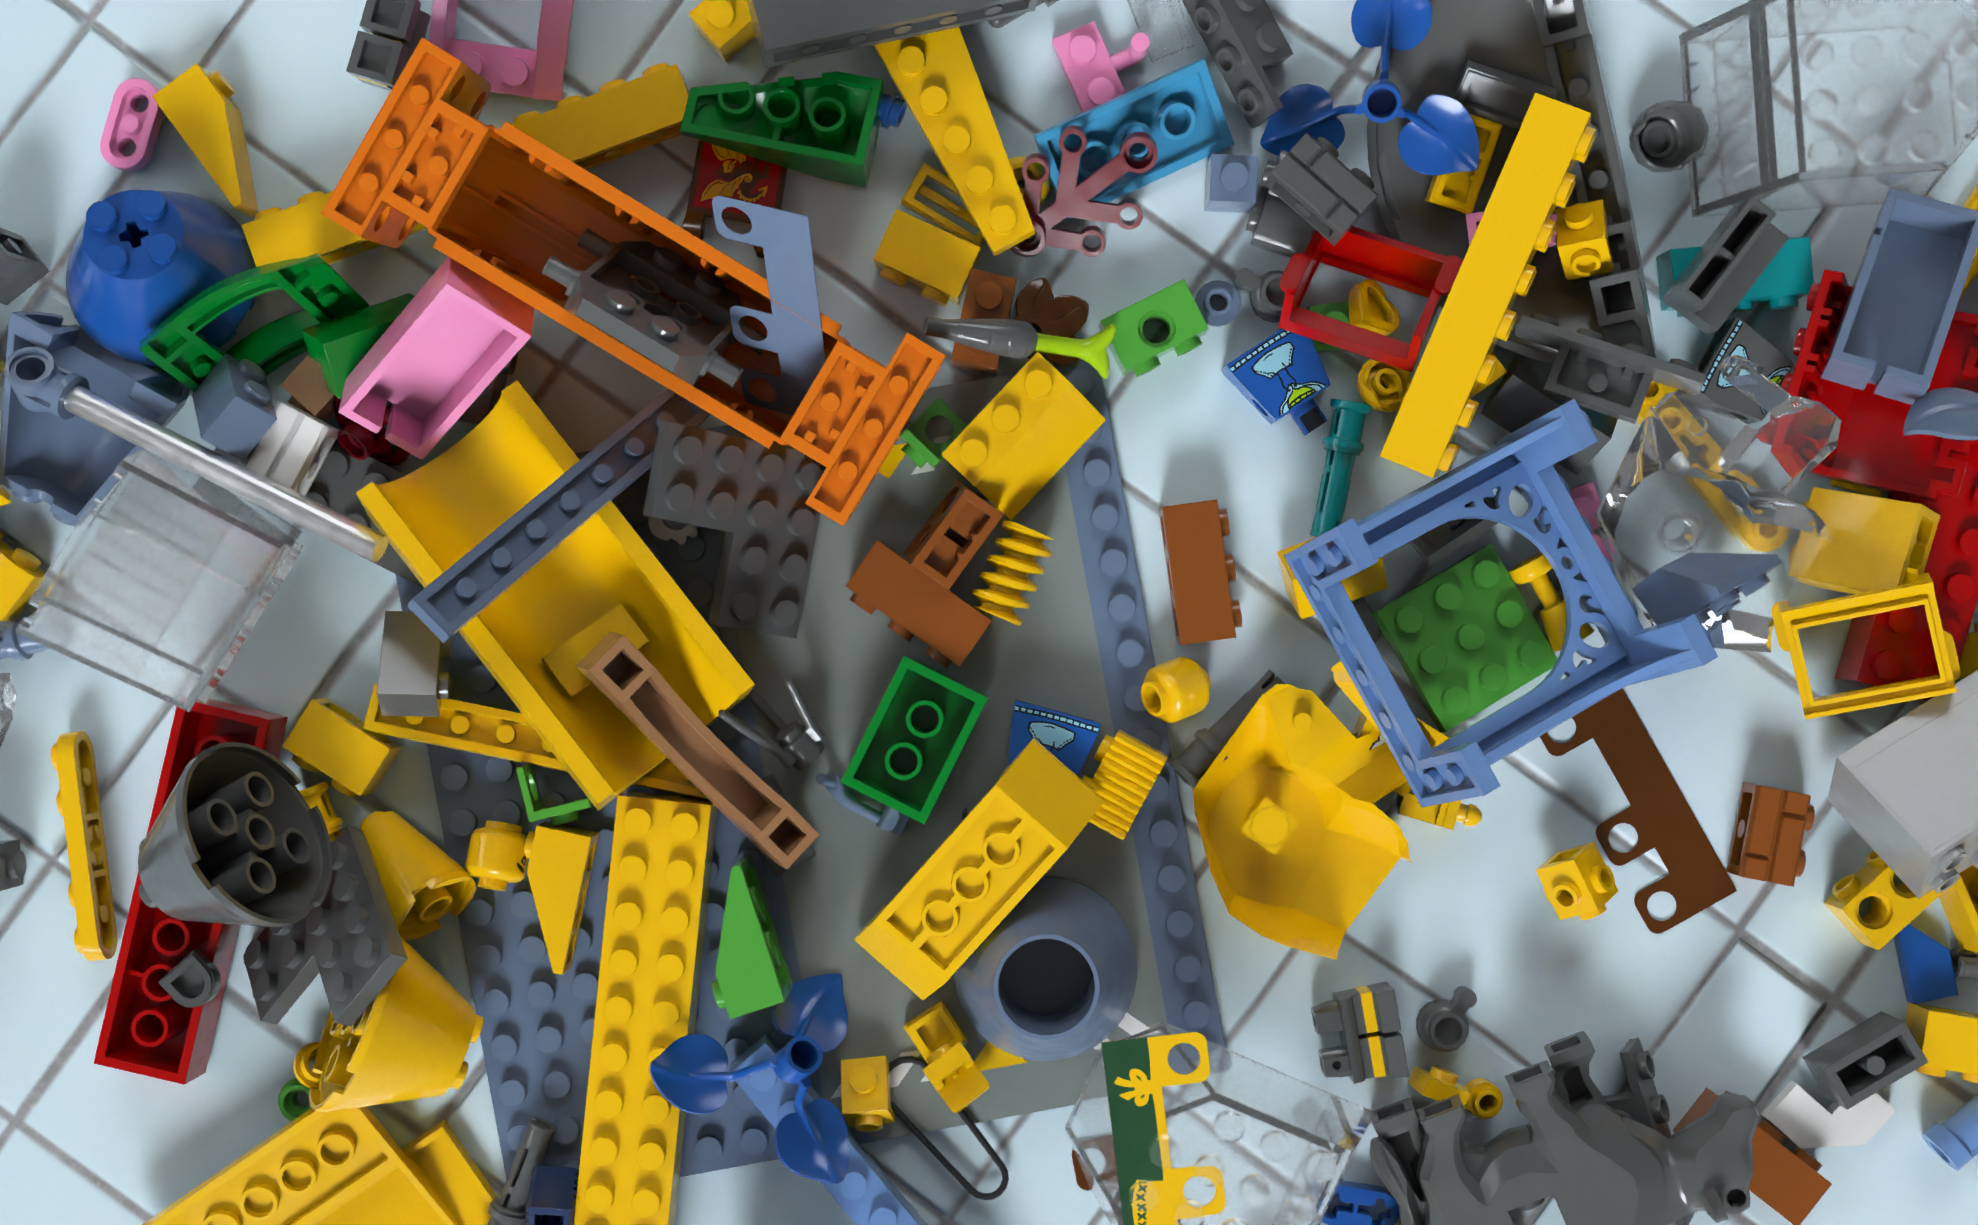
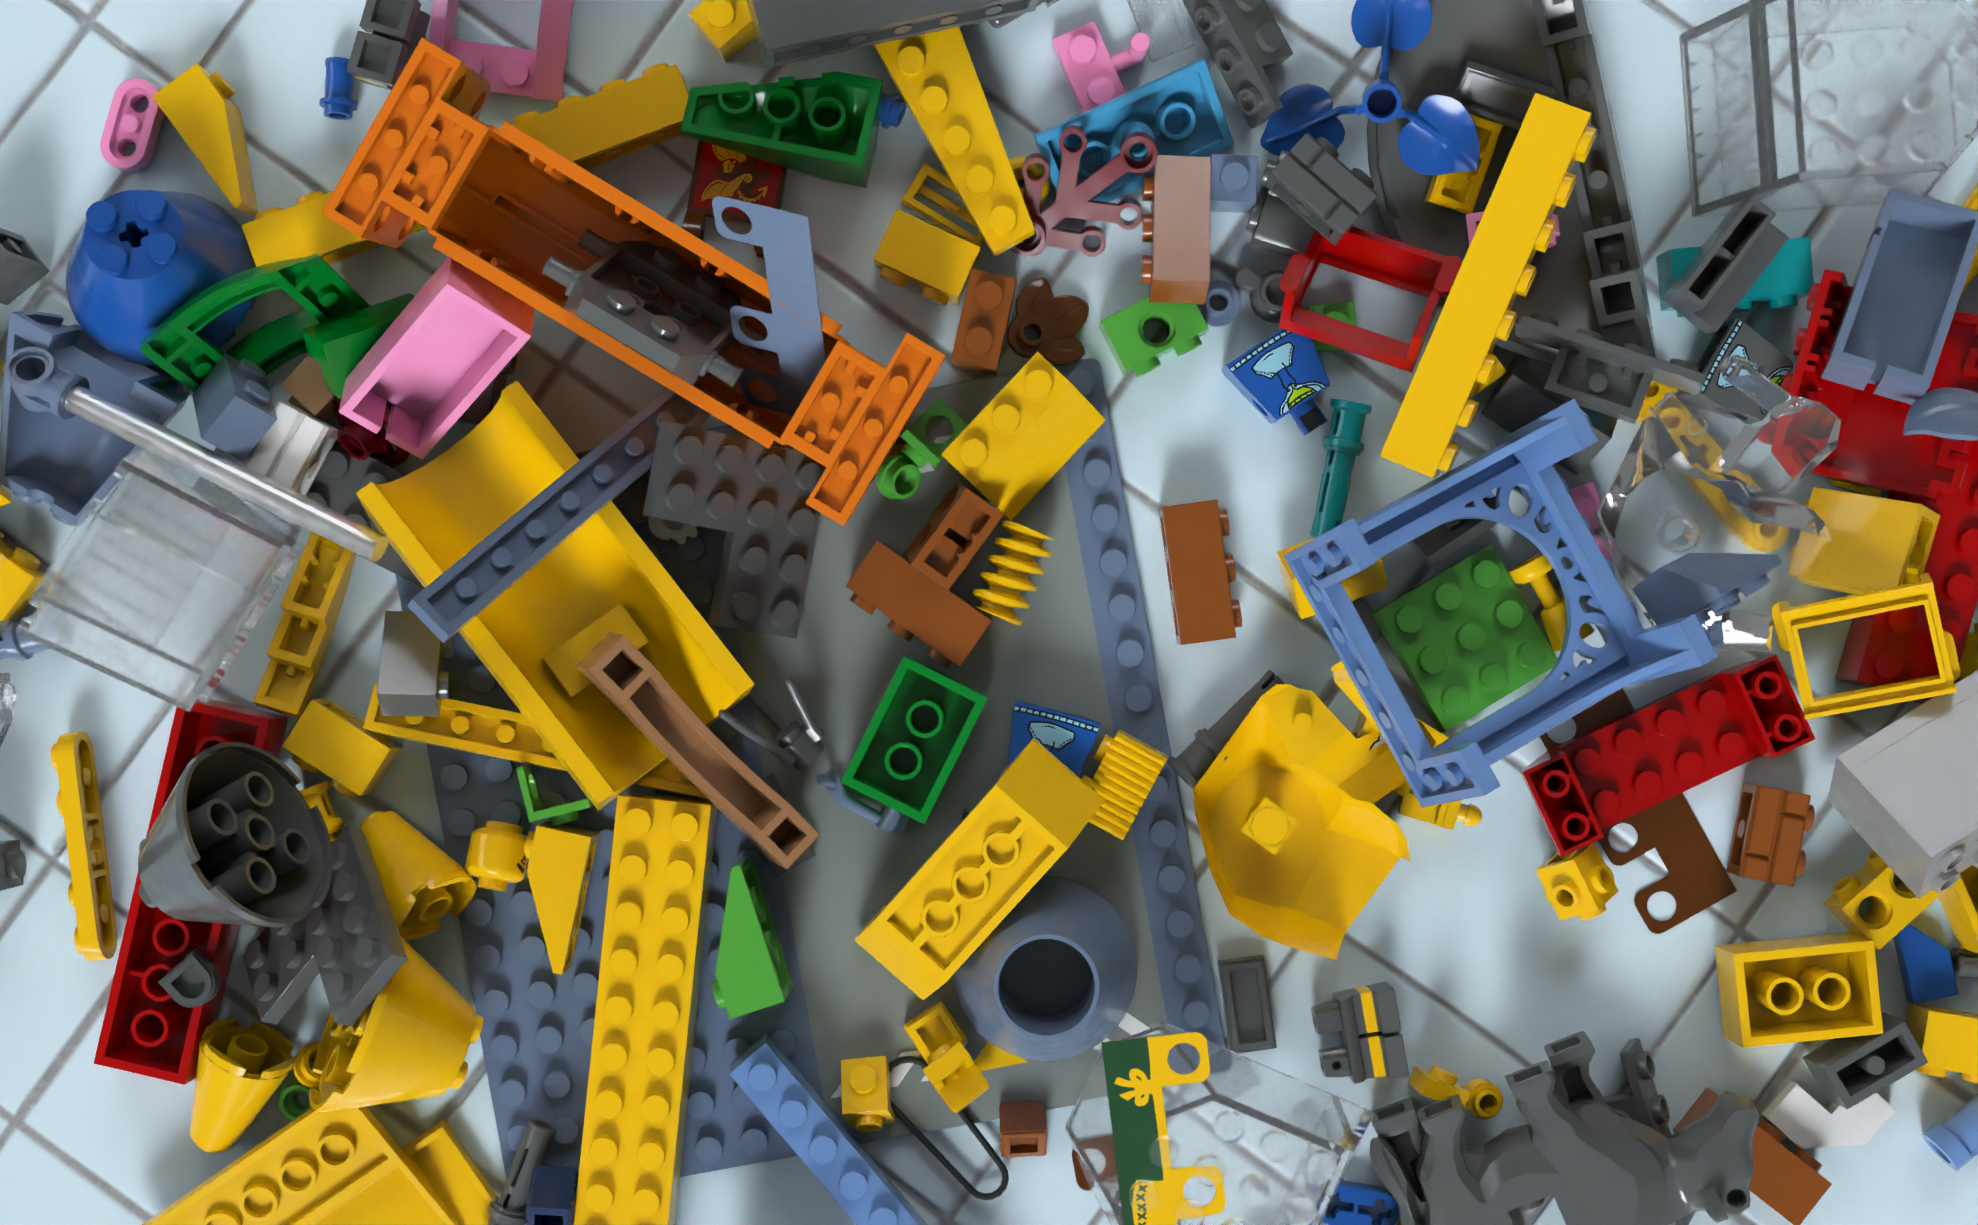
(235, 1080): none -> yellow cone
(306, 626): none -> yellow slope
(339, 88): none -> blue pin
(807, 1142): blue plant -> none
(898, 477): none -> bright green plate
(1020, 339): dark grey piece -> none
(1023, 1129): none -> dark orange slope
(1176, 689): yellow head -> none
(1177, 229): none -> brick
(1247, 1004): none -> dark grey tile
(1371, 309): yellow tile -> none
(1374, 394): yellow plate -> none
(1444, 1022): dark grey piece -> none
(1583, 240): yellow bracket -> none
(1665, 750): none -> red slope
(1668, 135): dark grey hair -> none
(1798, 989): none -> yellow brick

